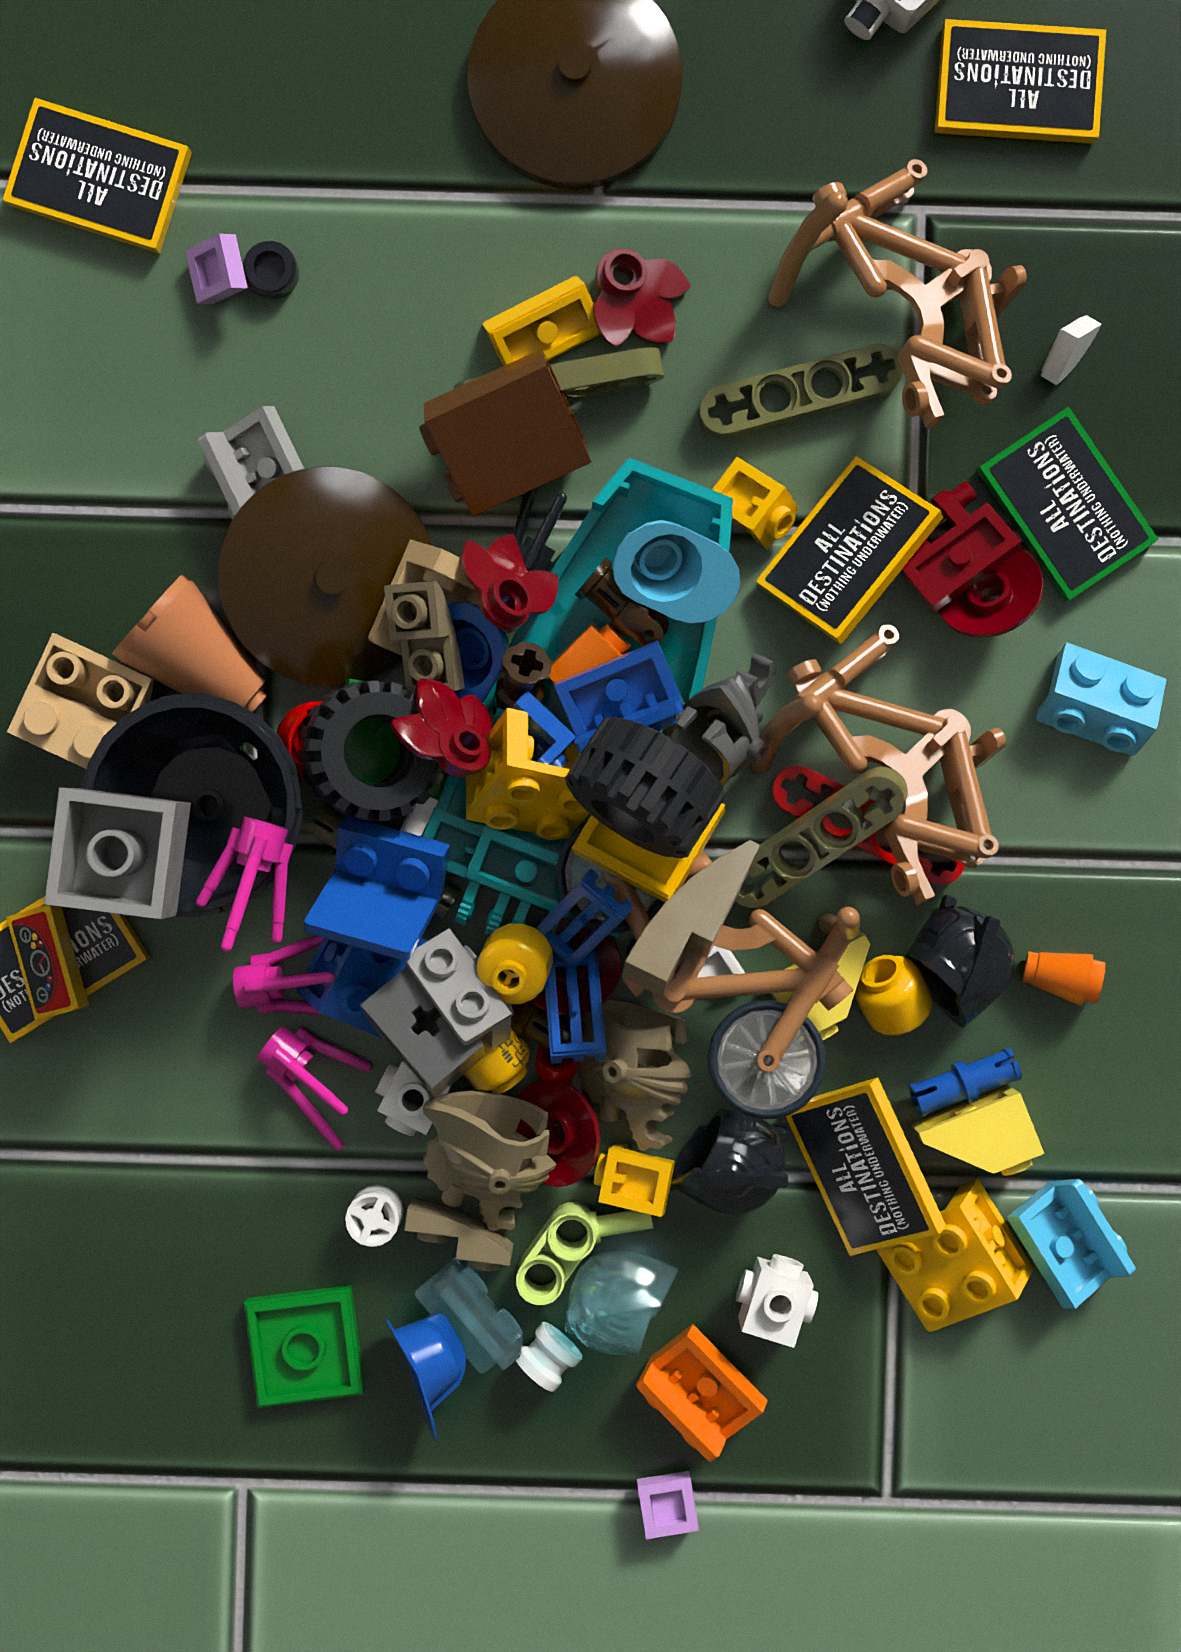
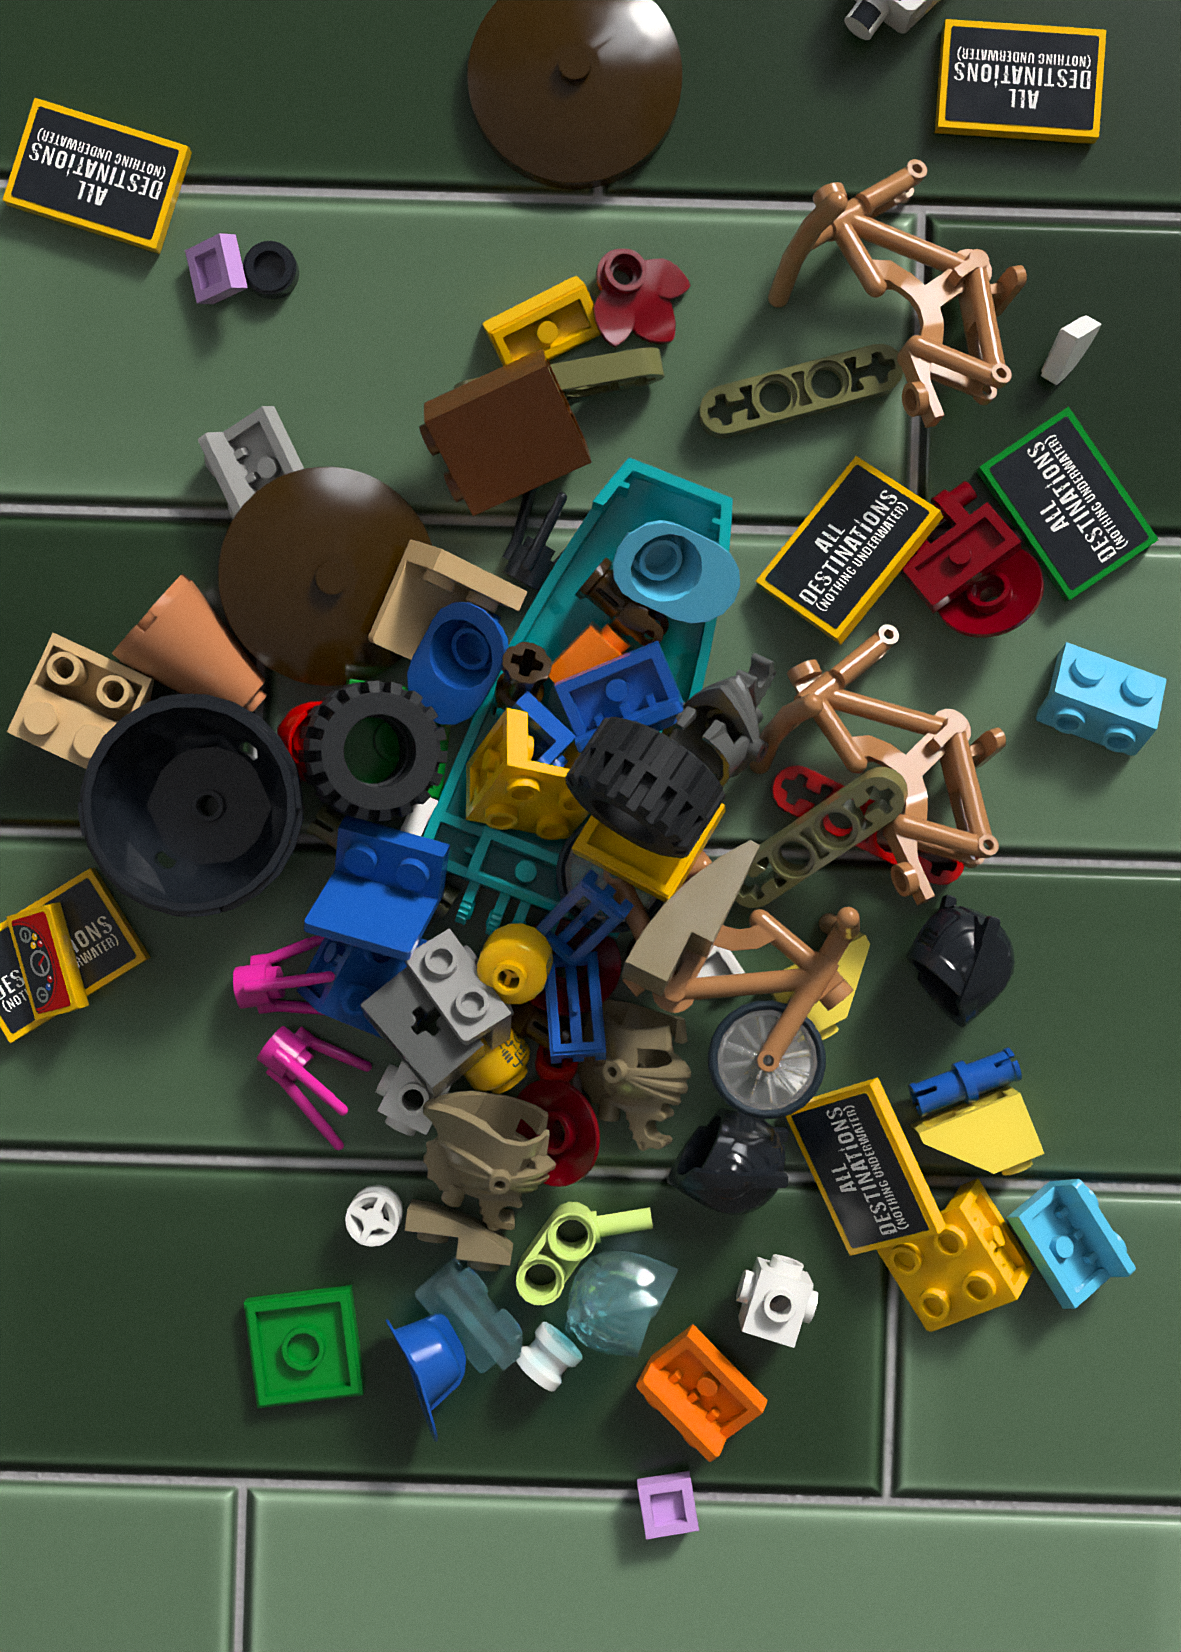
(117, 853): light grey brick -> none
(258, 847): dark pink plant -> none
(424, 626): dark tan slope -> none
(447, 729): dark red plate -> none
(504, 585): dark red plate -> none
(634, 1180): yellow bracket -> none
(759, 502): yellow bracket -> none
(893, 995): yellow head -> none
(1065, 975): orange cone -> none

